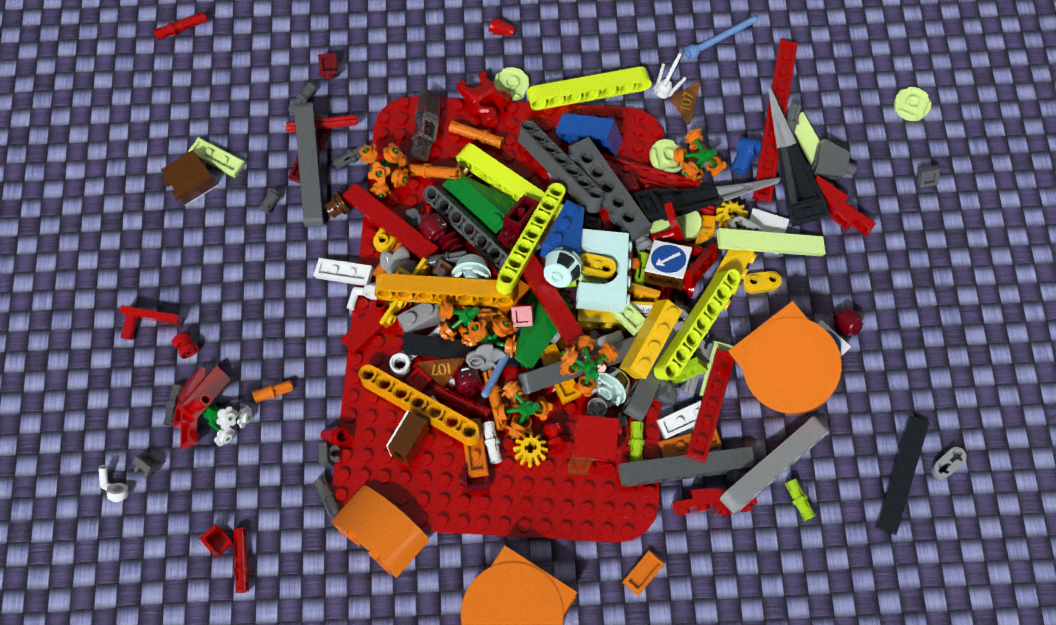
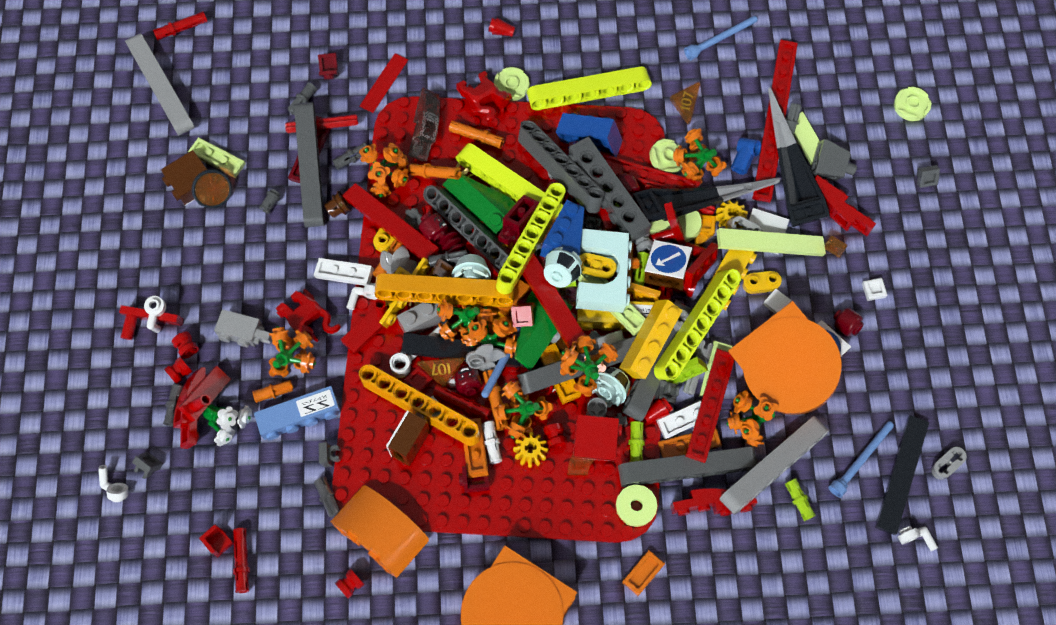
(155, 312): none -> white plate
(159, 84): none -> light grey beam
(178, 370): none -> red wheel
(211, 188): none -> clear orange wheel
(241, 329): none -> light grey hinge
(286, 347): none -> orange plant
(297, 413): none -> medium blue brick
(305, 314): none -> red animal
(335, 435): red cone -> none
(347, 585): none -> red wheel
(383, 83): none -> red sticker
(640, 494): none -> yellowish green tile
(659, 410): none -> red cone
(664, 88): white plant -> none
(750, 425): none -> orange plant
(776, 301): none -> white tile
(835, 246): none -> clear orange tile
(839, 486): none -> medium blue piece
(874, 289): none -> white tile
(909, 534): none -> white plate

